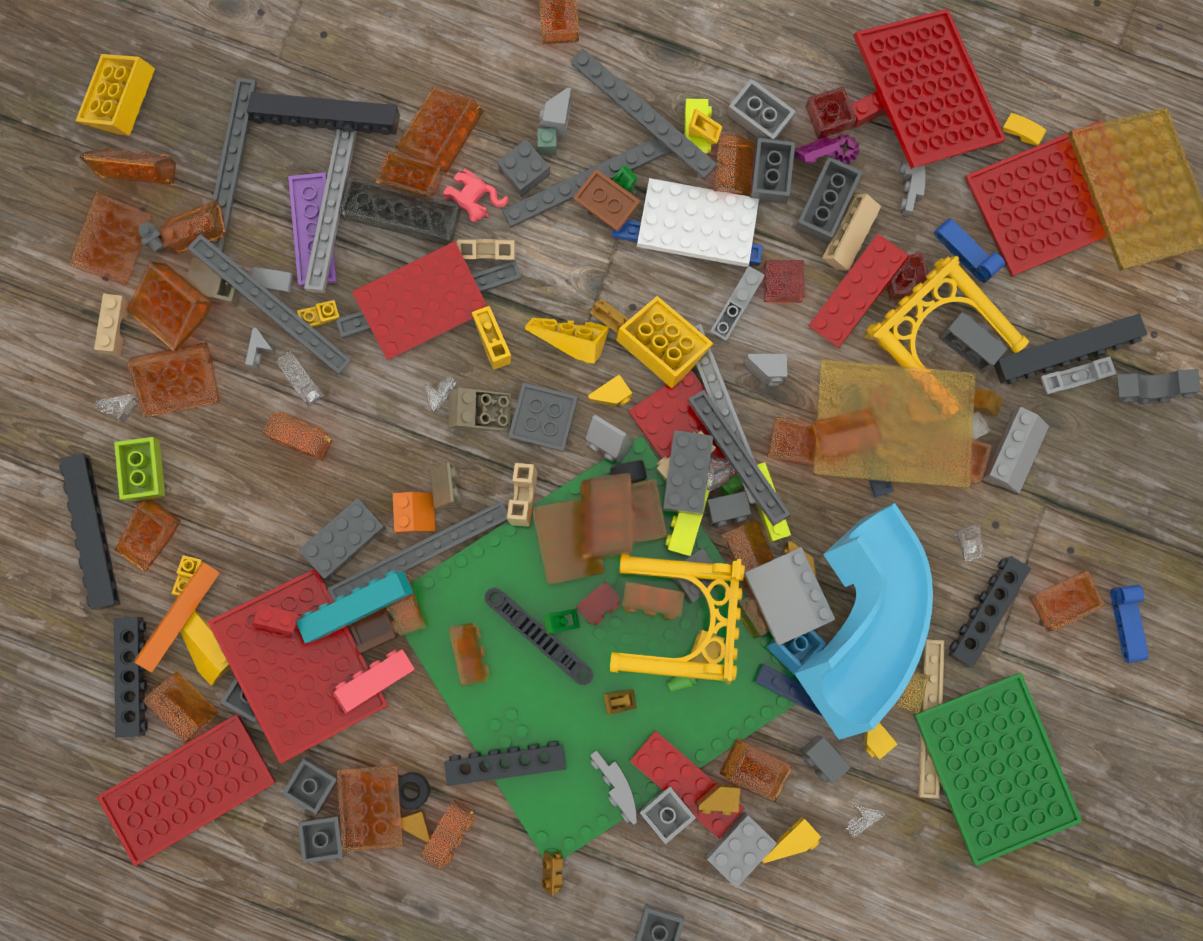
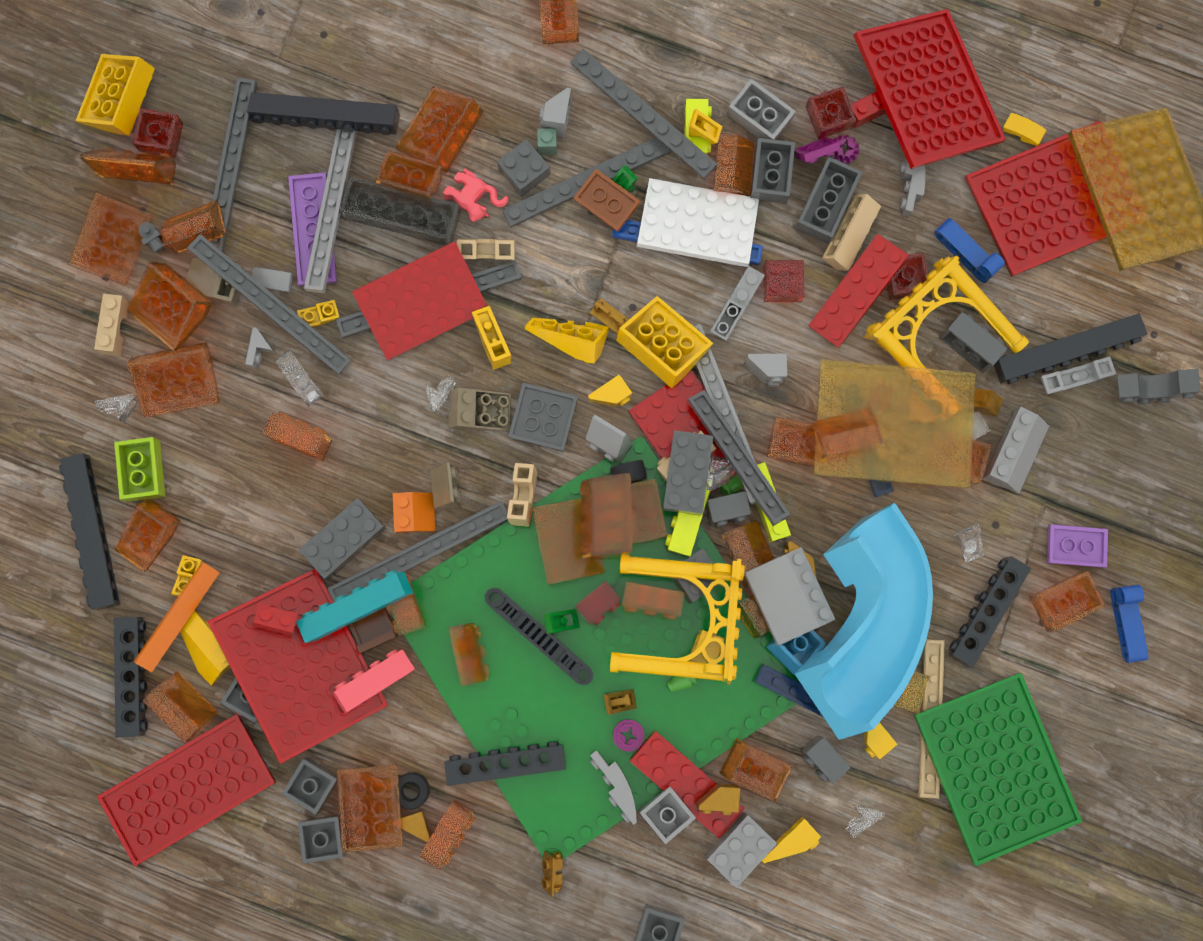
(157, 132): none -> clear red brick
(619, 738): none -> magenta gear
(1077, 546): none -> medium lavender plate

